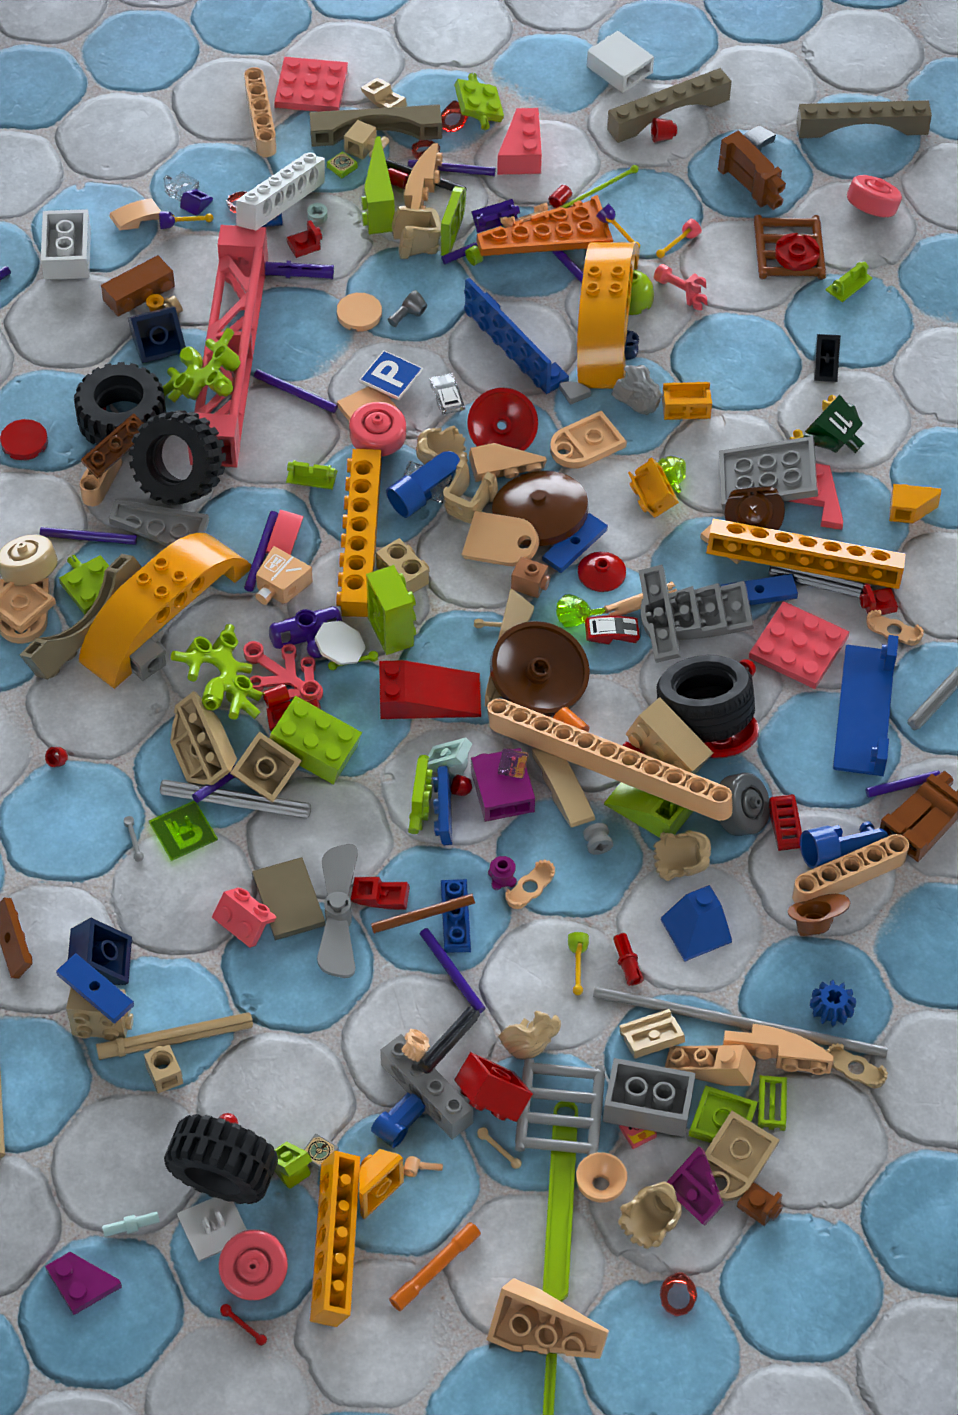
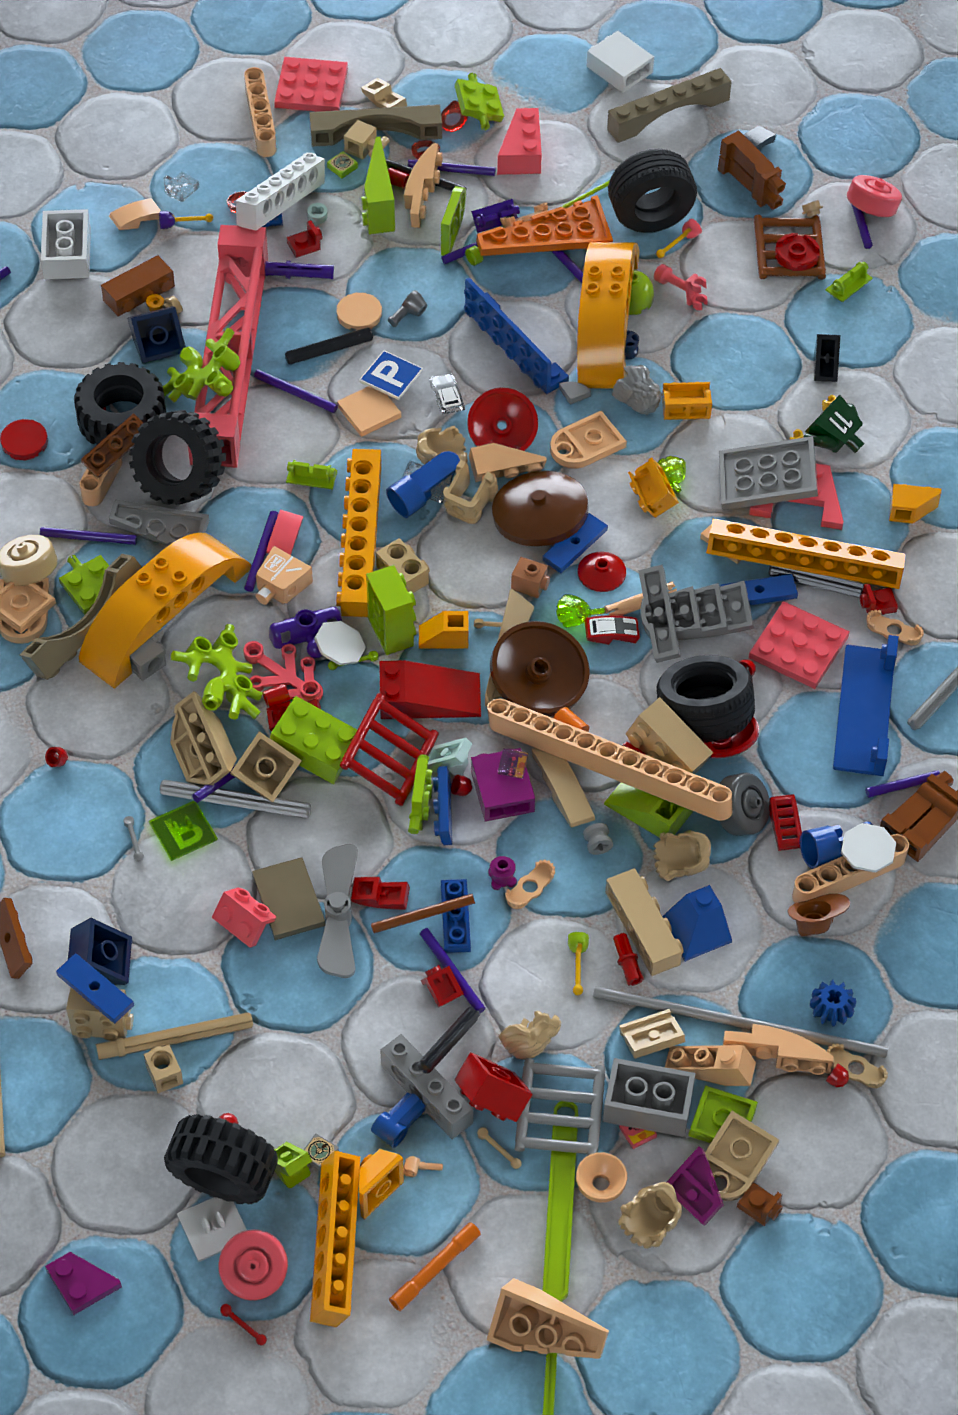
(130, 1224): light aqua bar -> none
(195, 201): dark purple slope -> none
(328, 346): none -> black axle
(359, 743): none -> red bar
(378, 427): coral wheel -> none
(416, 1045): light nougat piece -> none
(417, 231): tan piece -> none
(442, 985): none -> red bracket
(445, 631): none -> light orange slope
(498, 539): light nougat tile -> none
(560, 196): red hinge -> none
(608, 215): hinge -> none
(644, 922): none -> tan brick
(647, 172): none -> black tyre
(662, 129): red hat -> none
(668, 1284): clear red piece -> none
(756, 507): reddish brown hat -> none
(772, 1123): lime tile -> none
(812, 208): none -> tan plate
(819, 119): dark tan arch -> none
(838, 1077): none -> red hinge
(863, 229): none -> dark purple bar
(868, 847): none -> white piece

